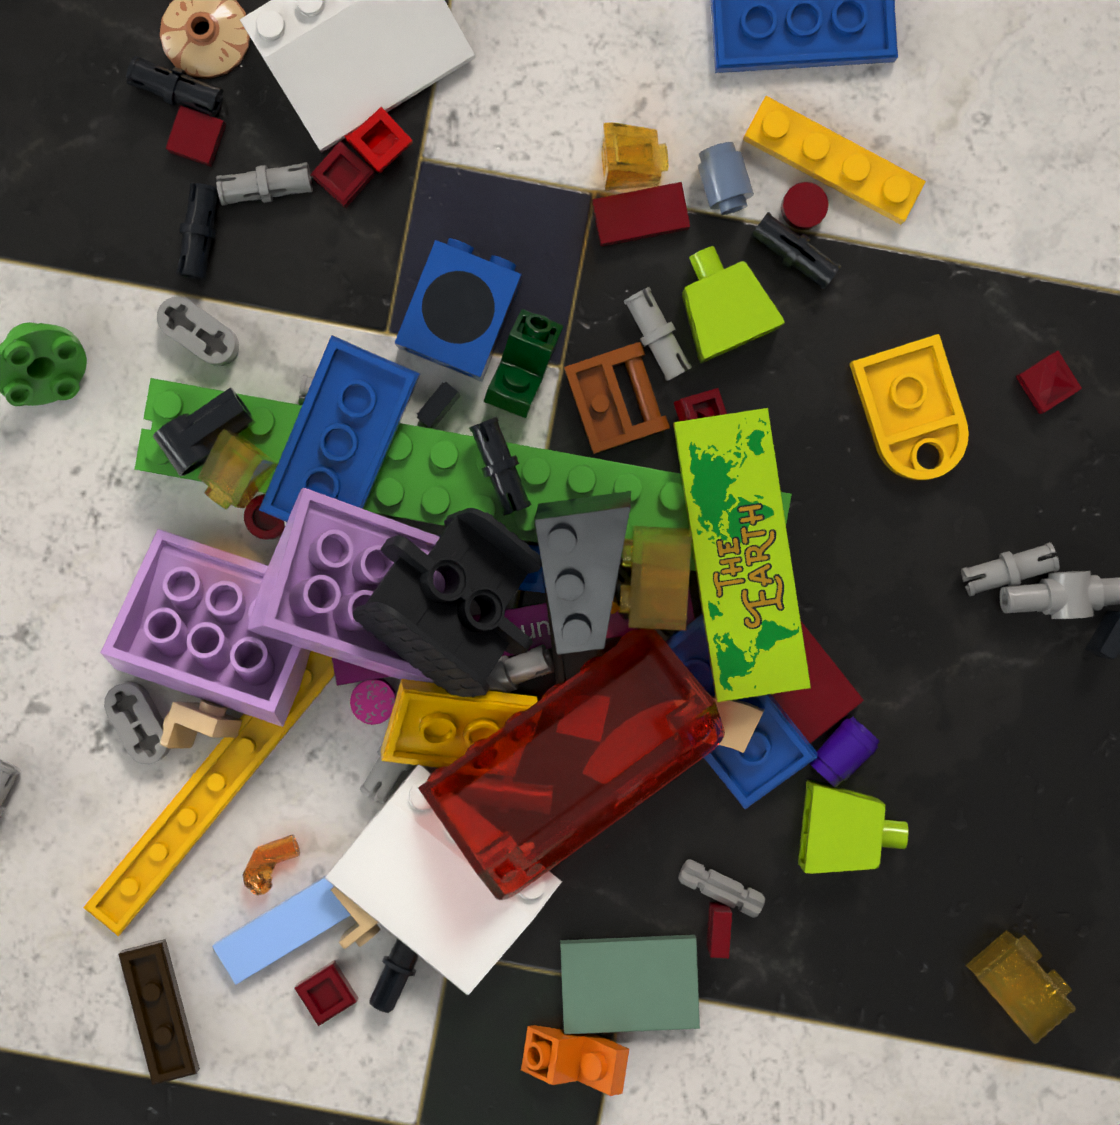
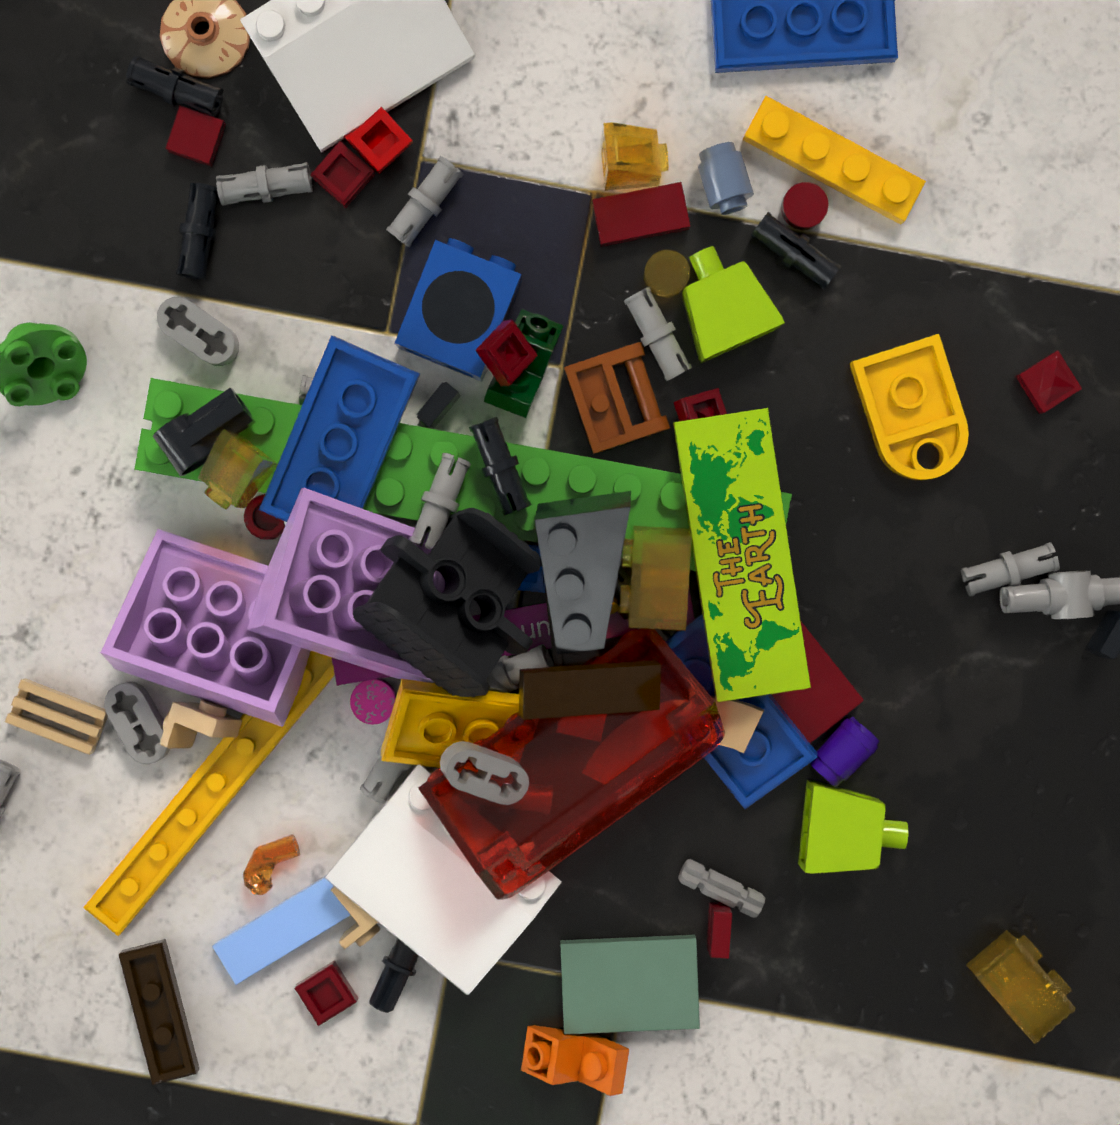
(22, 703): none -> tan tile
(424, 201): none -> light grey pin
(440, 501): none -> light grey pin
(481, 782): none -> light grey beam
(506, 353): none -> dark red tile
(589, 689): none -> dark brown tile
(667, 273): none -> clear yellow tile

